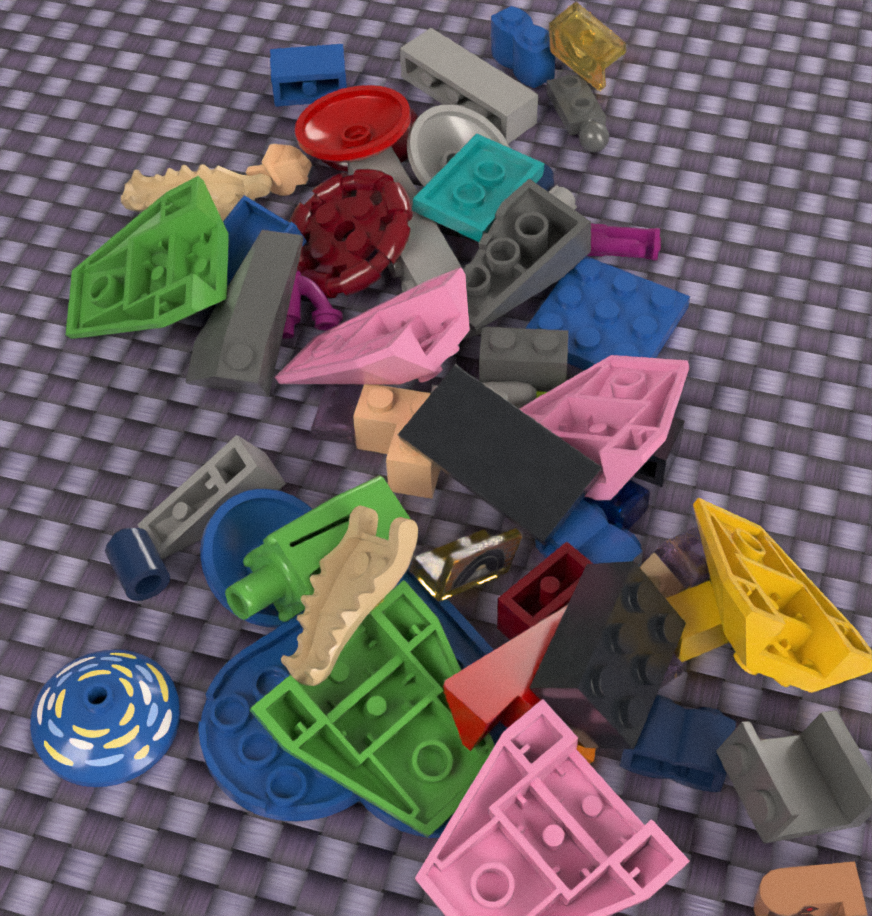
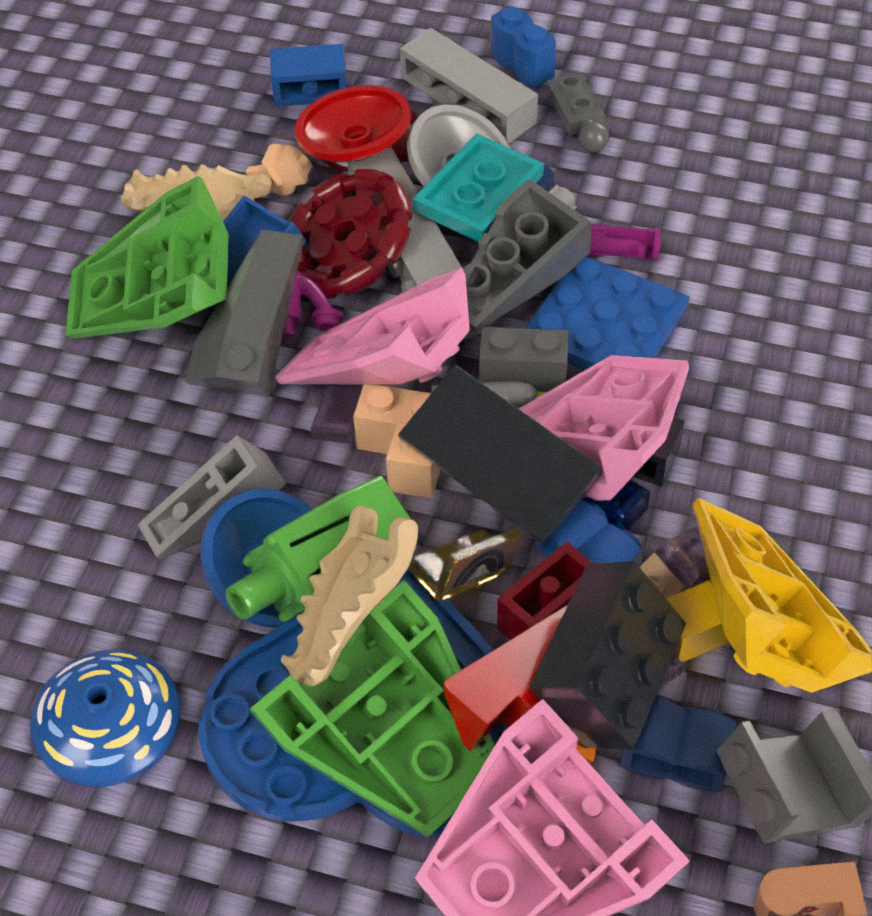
(137, 564): dark blue brick -> none
(585, 44): clear yellow panel -> none

